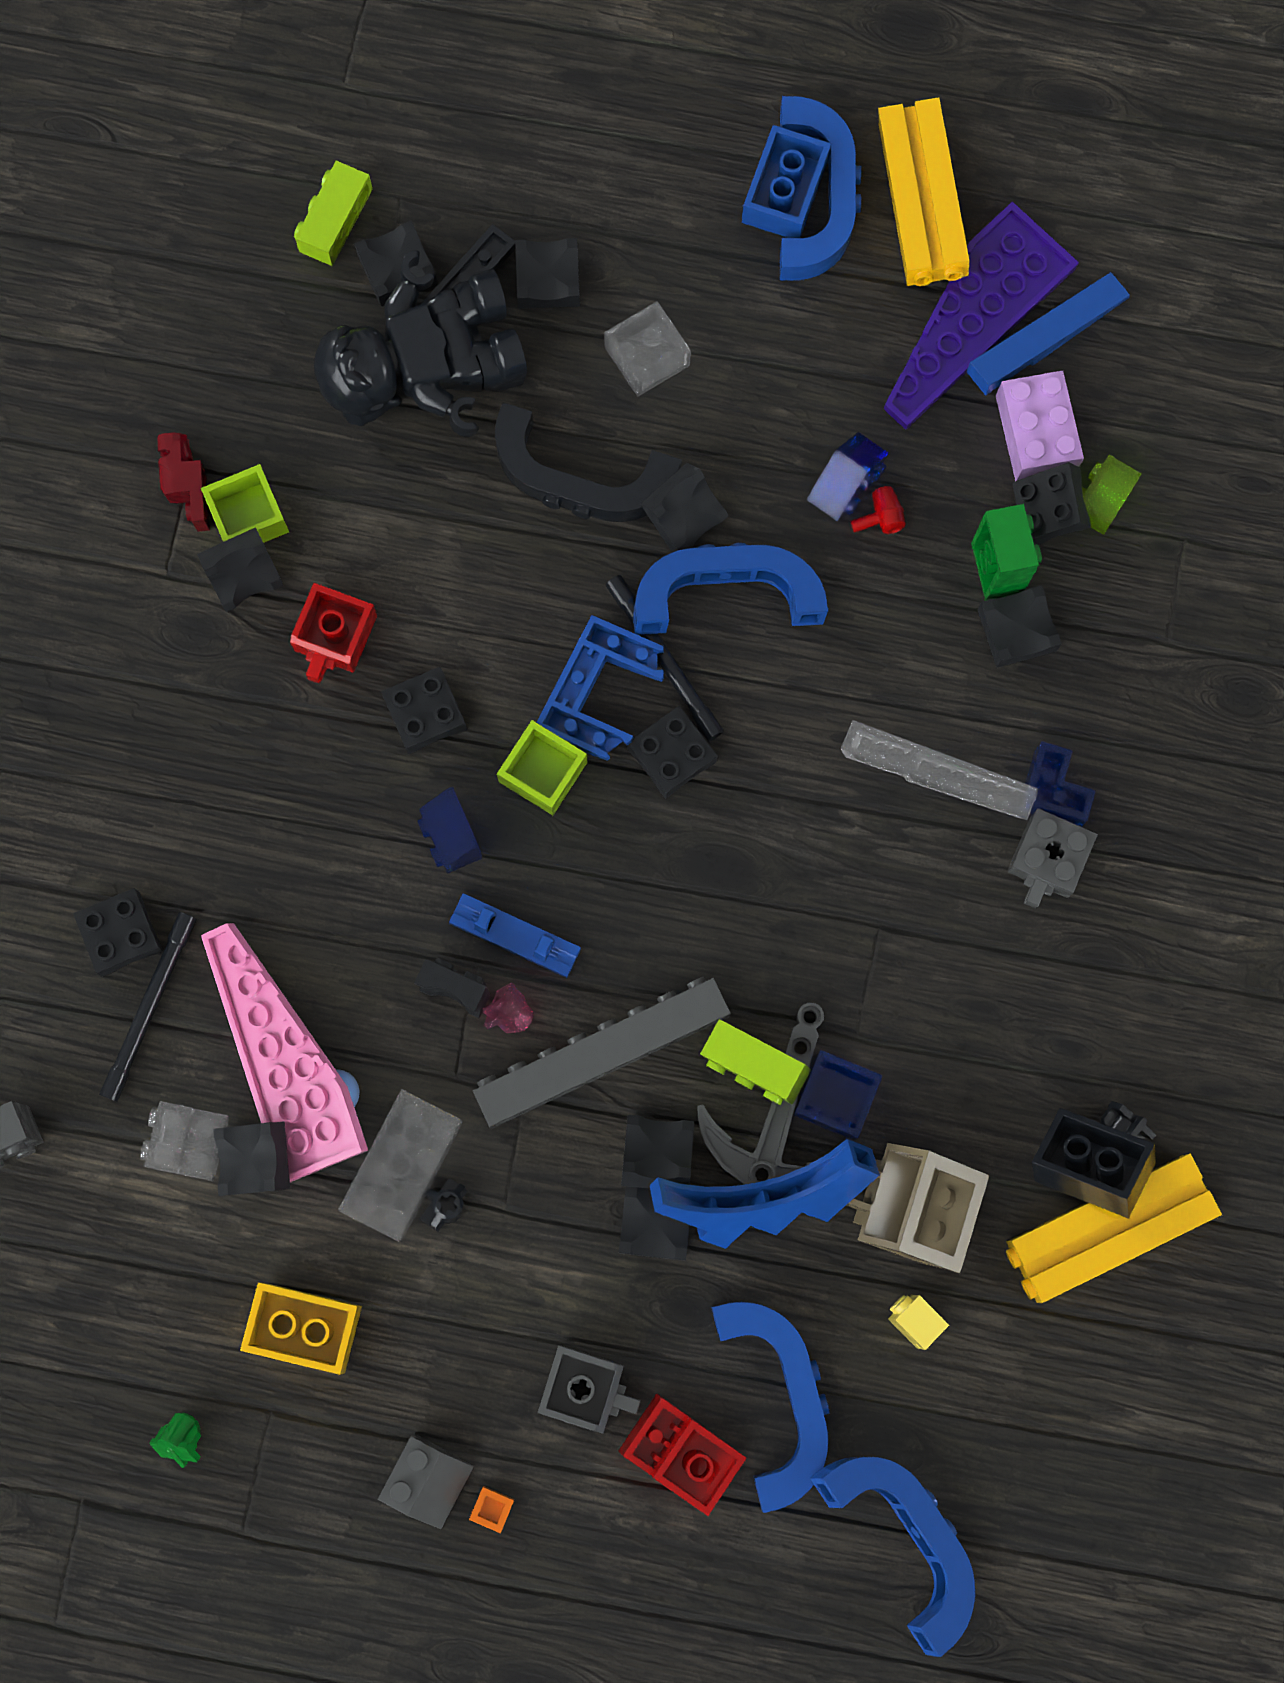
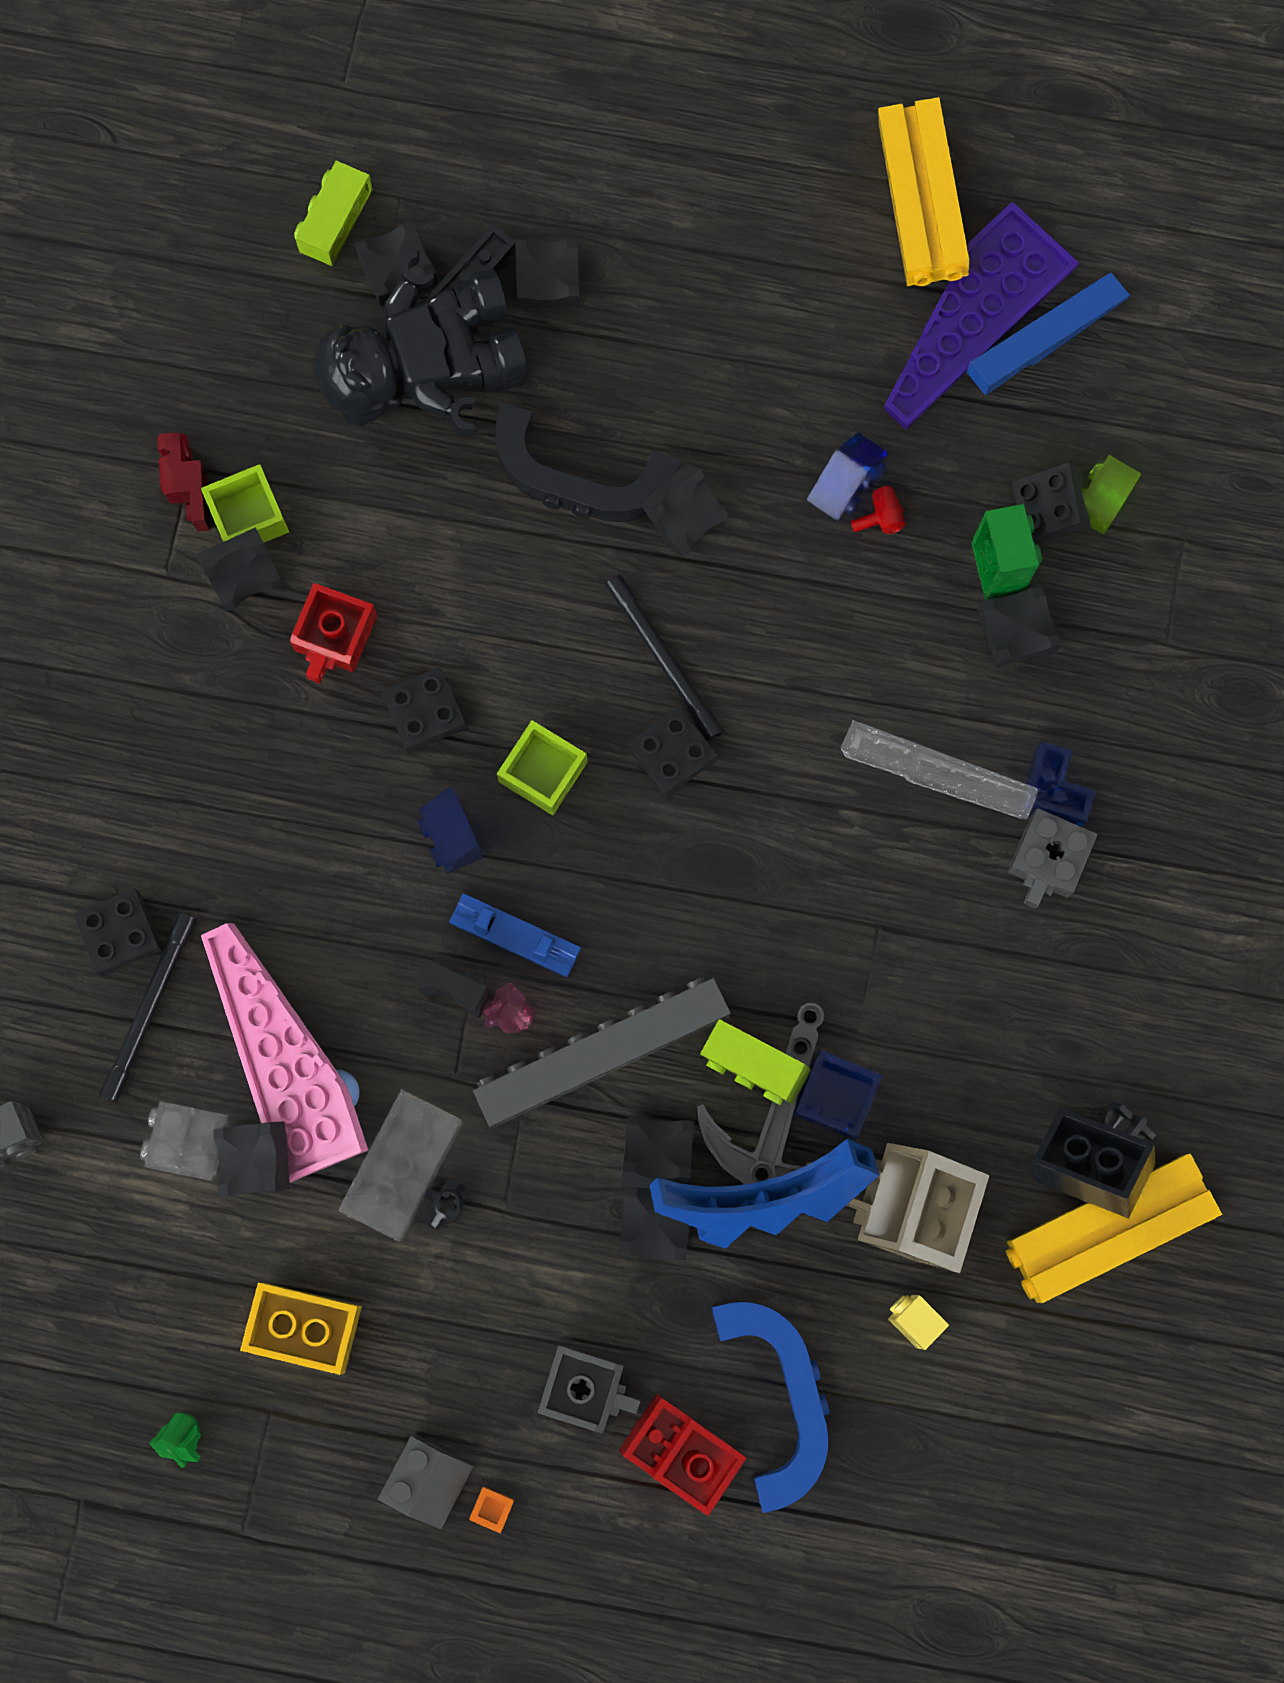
(597, 645): blue wedge -> none
(647, 348): clear piece -> none
(729, 565): blue arch -> none
(786, 182): blue brick -> none
(816, 254): blue arch -> none
(954, 1584): blue arch -> none
(1038, 423): lavender brick -> none

